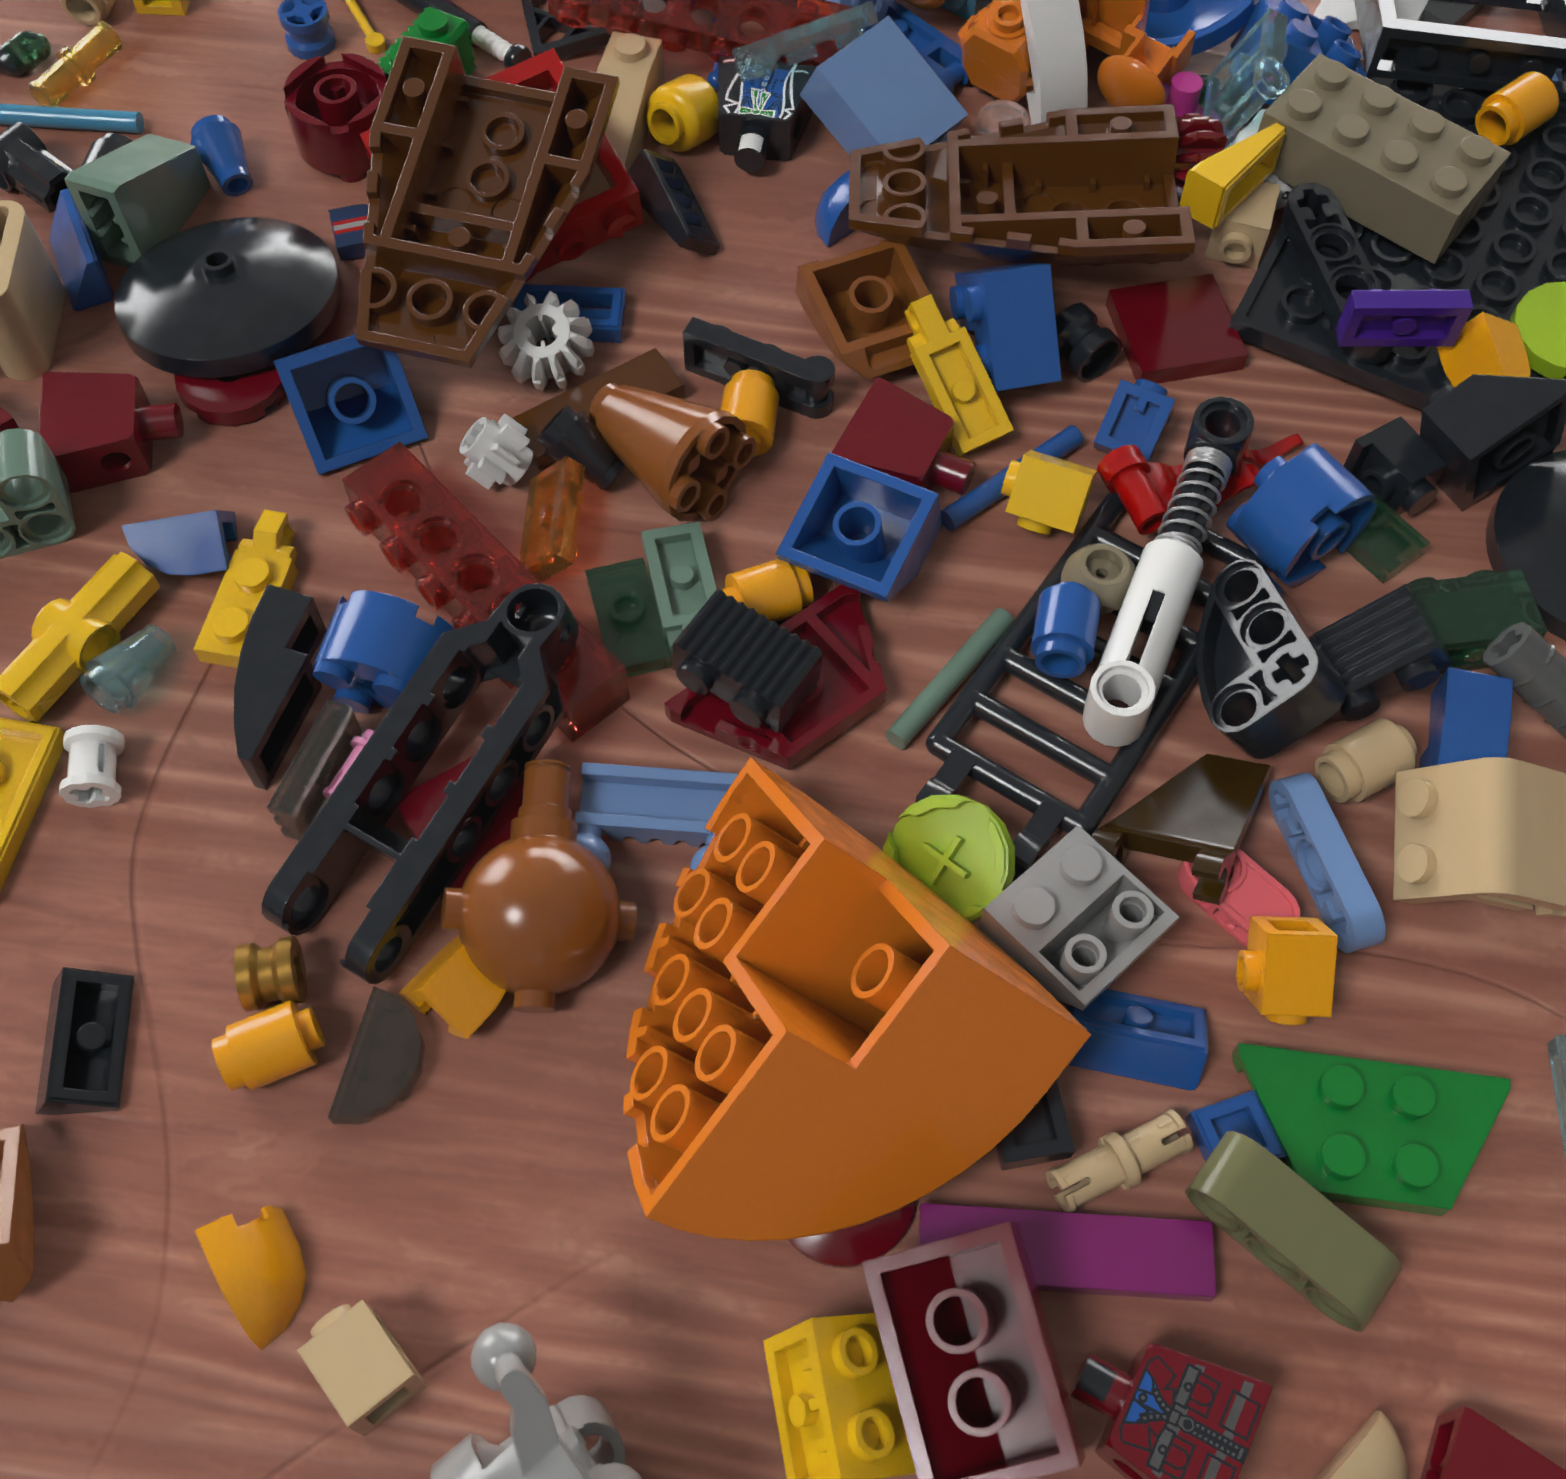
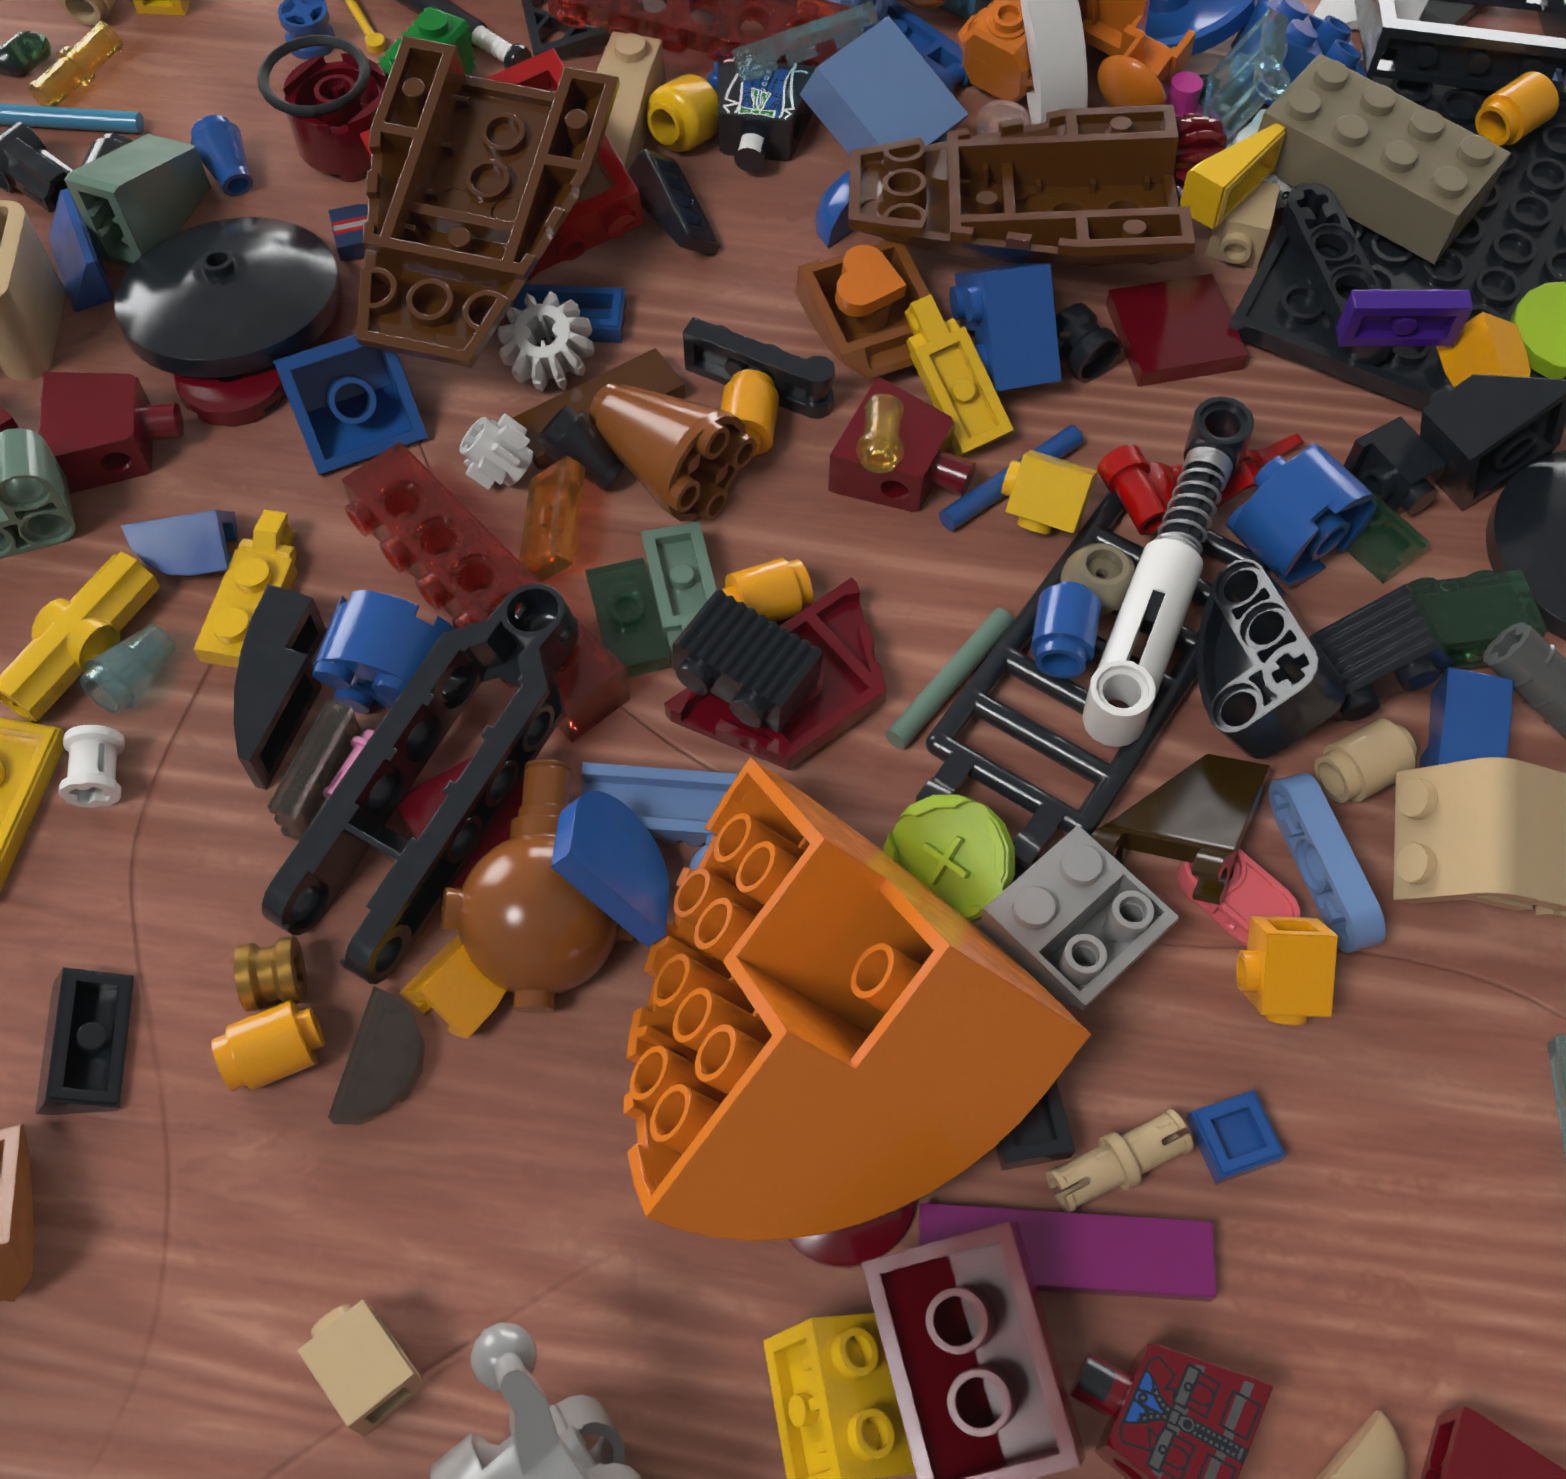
(257, 1270): light orange brick -> none
(306, 42): none -> black tyre
(614, 863): none -> blue tile
(862, 528): blue slope -> none
(867, 282): none -> orange tile
(880, 446): none -> clear yellow pin
(1135, 417): blue bracket -> none
(1143, 1039): blue slope -> none
(1294, 1230): olive beam -> none
(1374, 1127): green wing -> none

